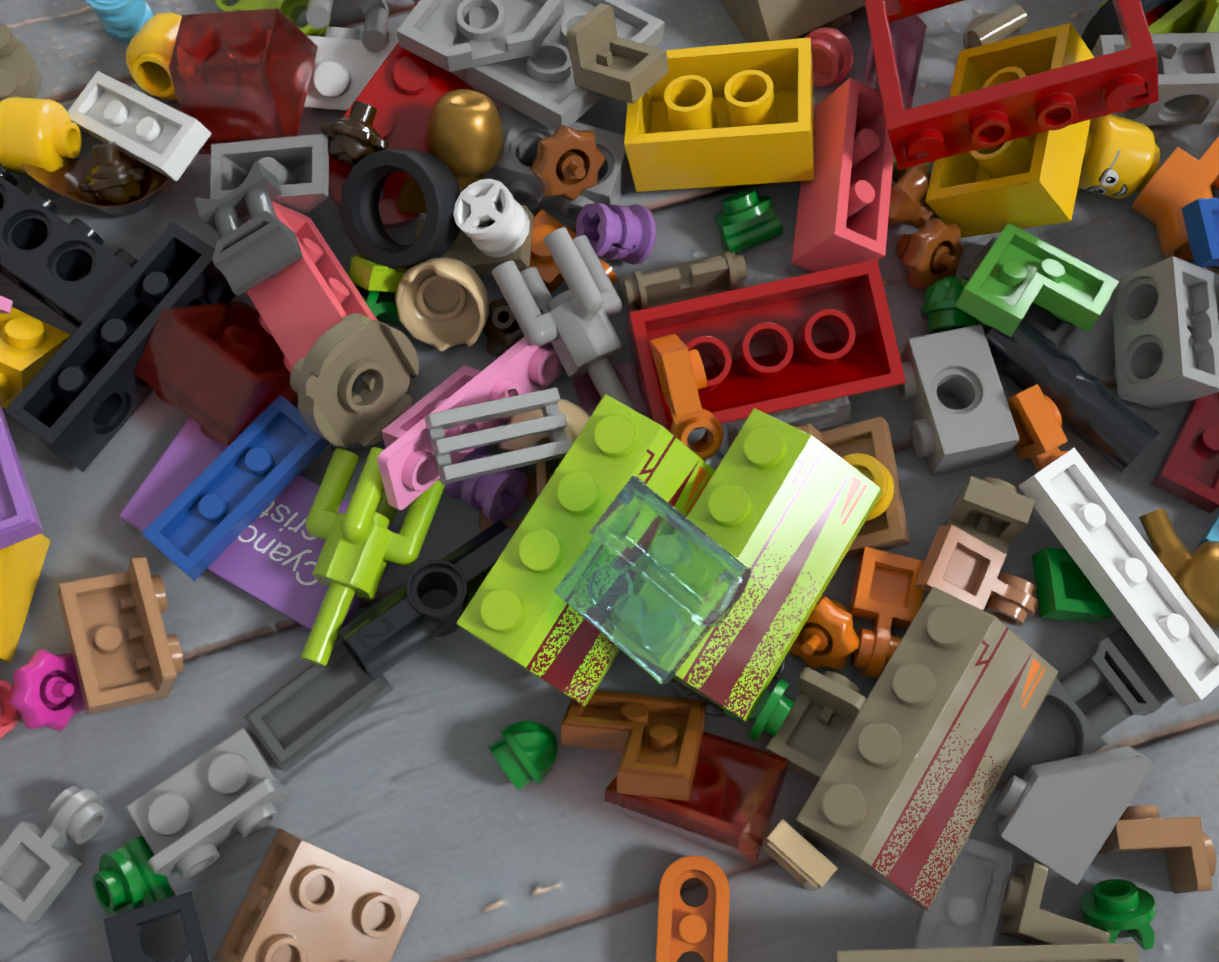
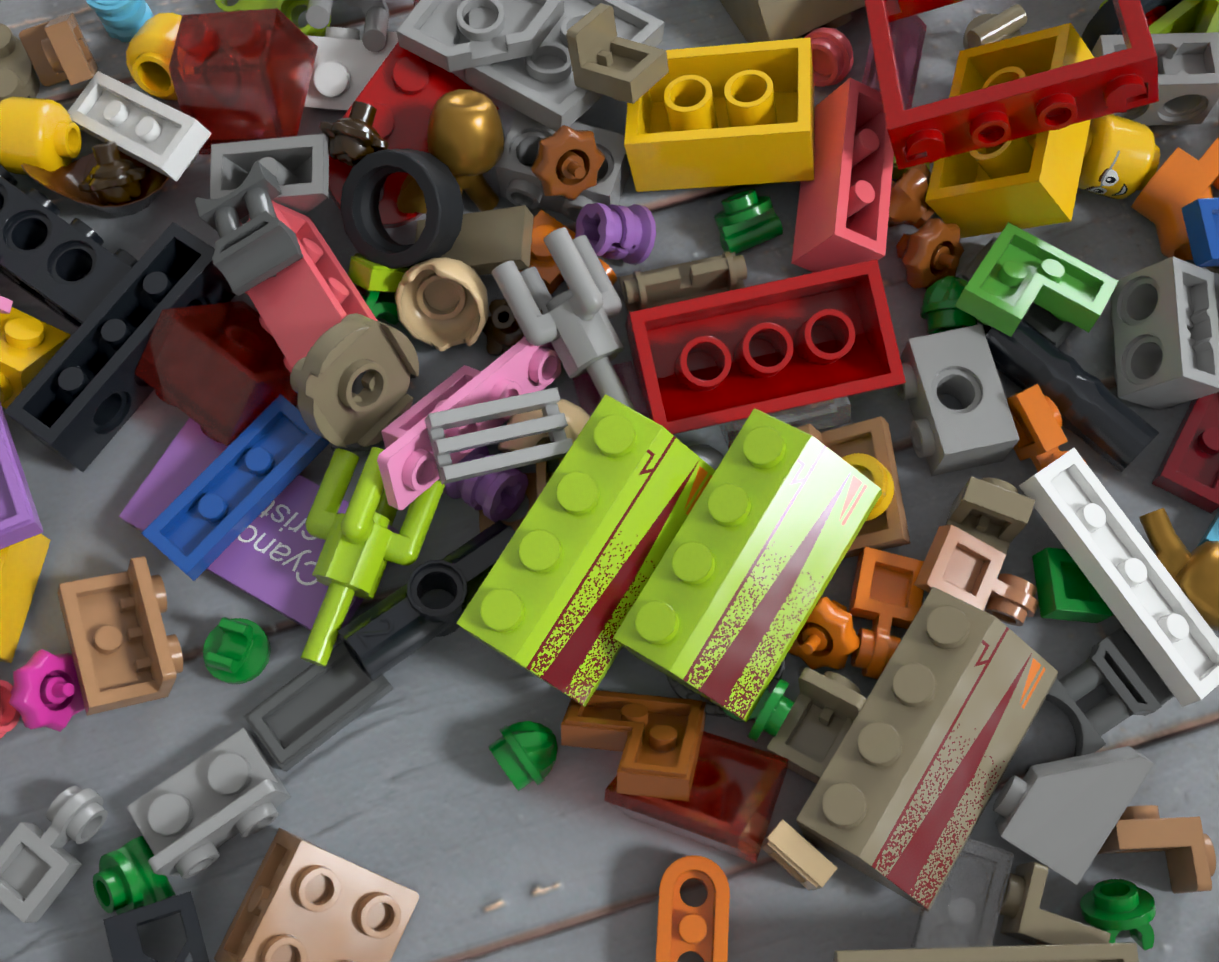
(59, 51): none -> medium nougat bracket
(236, 651): none -> green plate
(487, 202): white wheel -> none
(653, 580): clear light blue brick -> none
(680, 378): orange plate -> none

